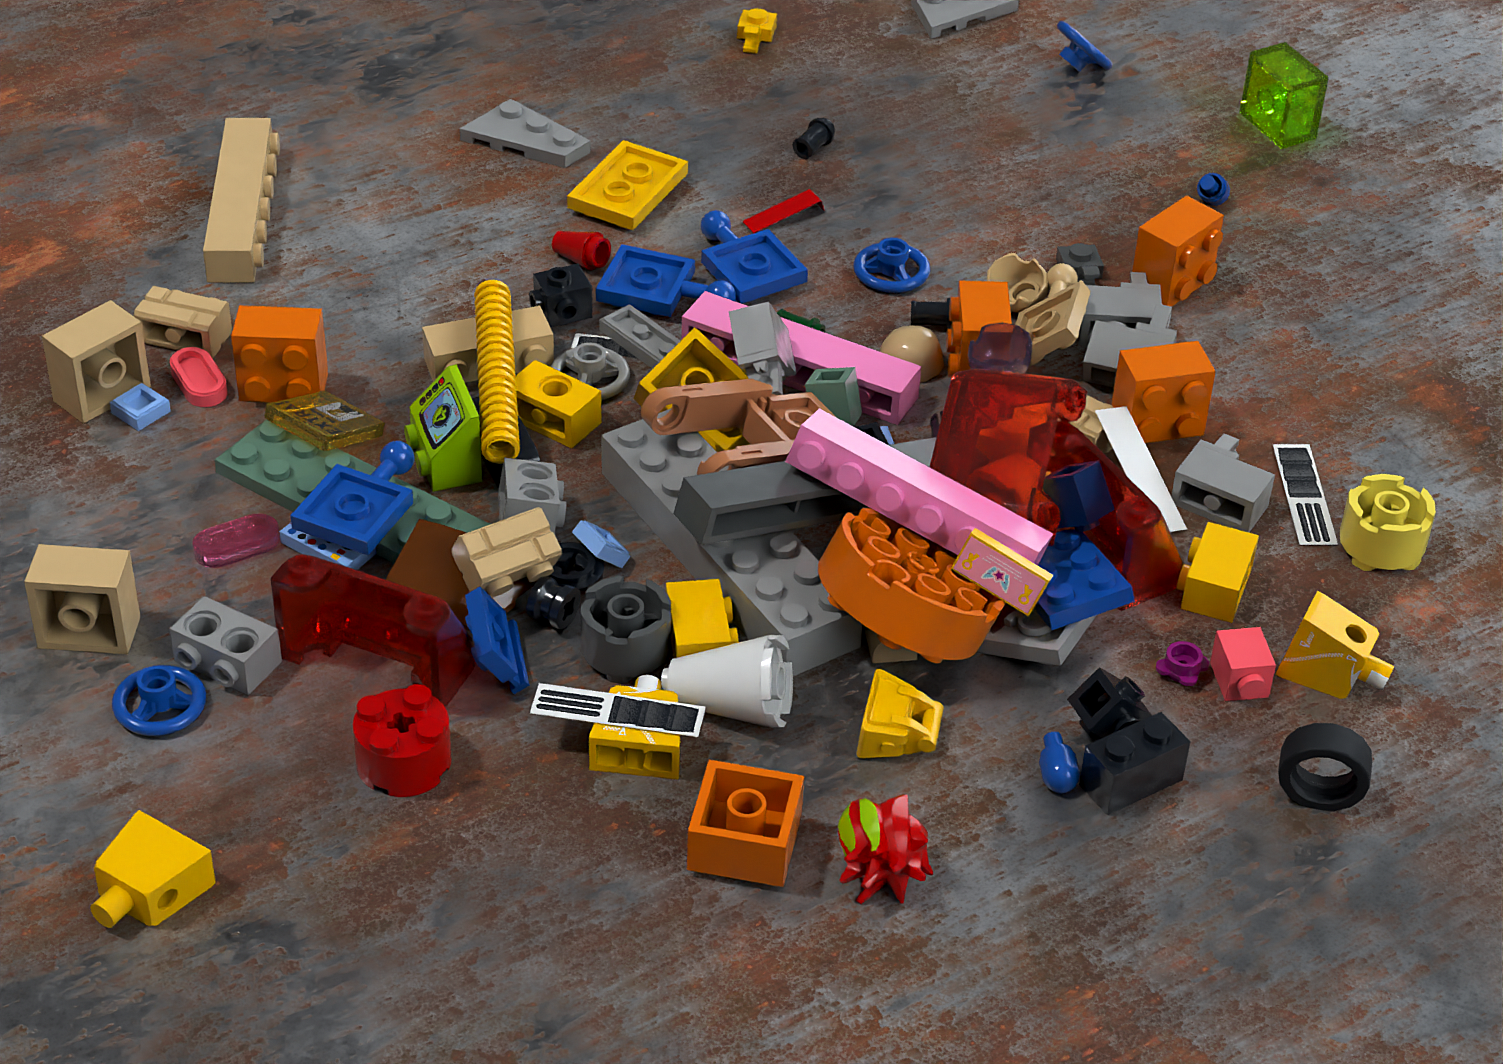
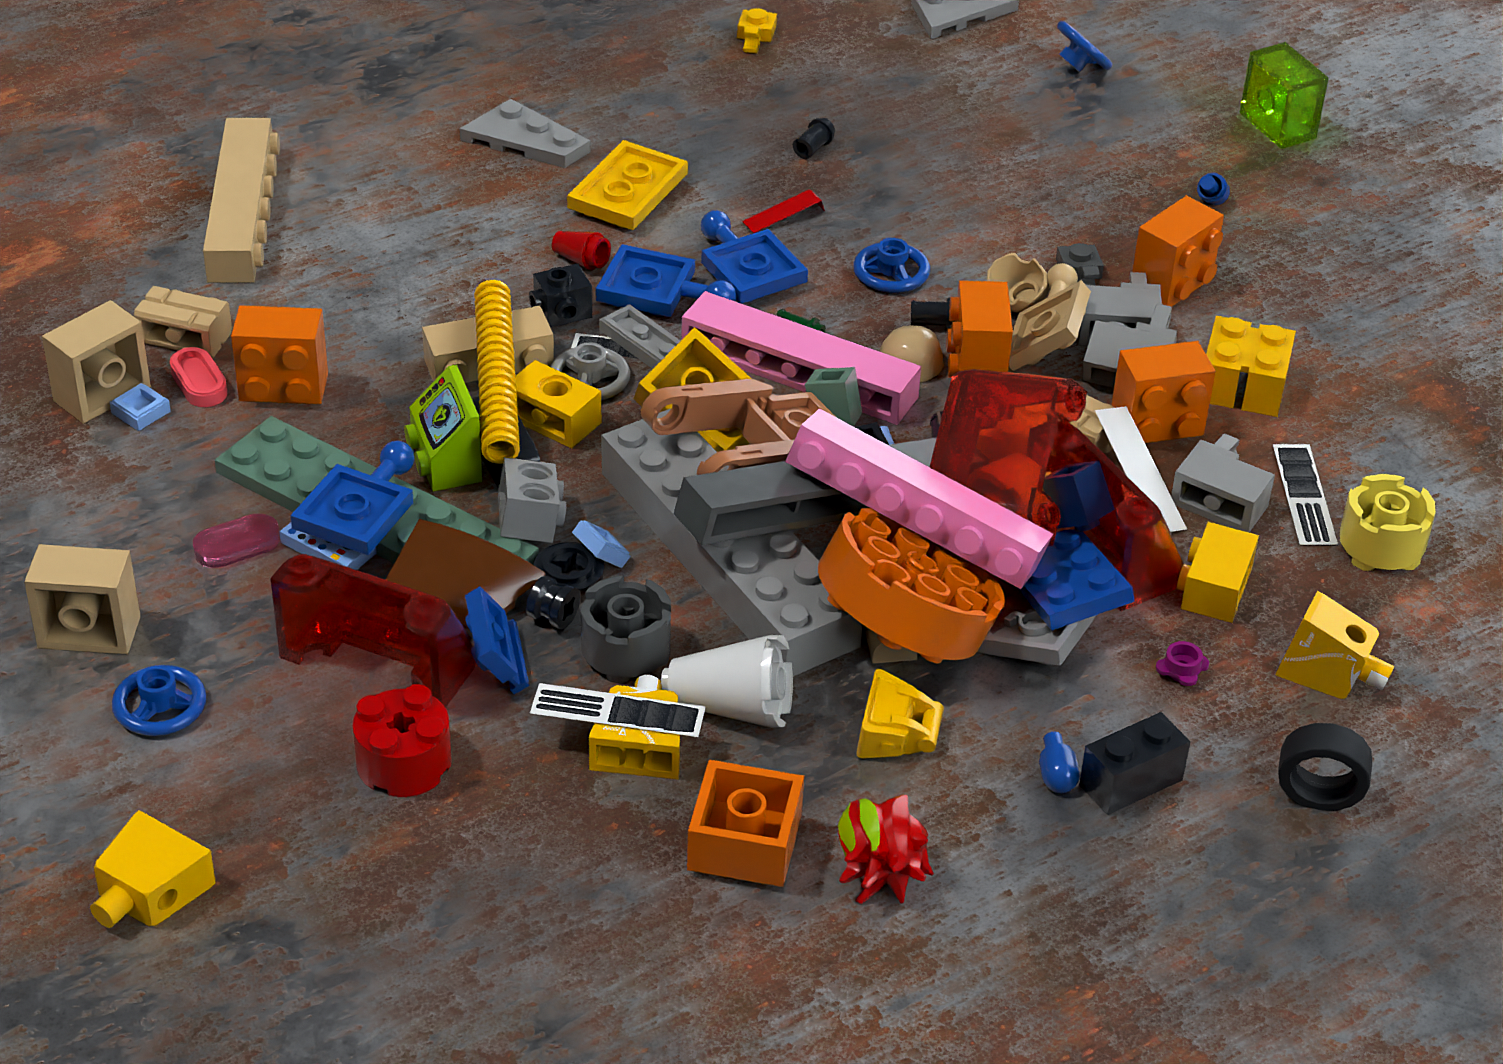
(225, 645): light grey brick -> none
(324, 420): clear yellow tile -> none
(507, 552): tan brick -> none
(699, 617): yellow brick -> none
(762, 345): light grey hinge -> none
(1001, 348): hair -> none
(1001, 571): tile -> none
(1108, 704): black brick -> none
(1242, 664): coral brick -> none
(1250, 350): none -> yellow piece

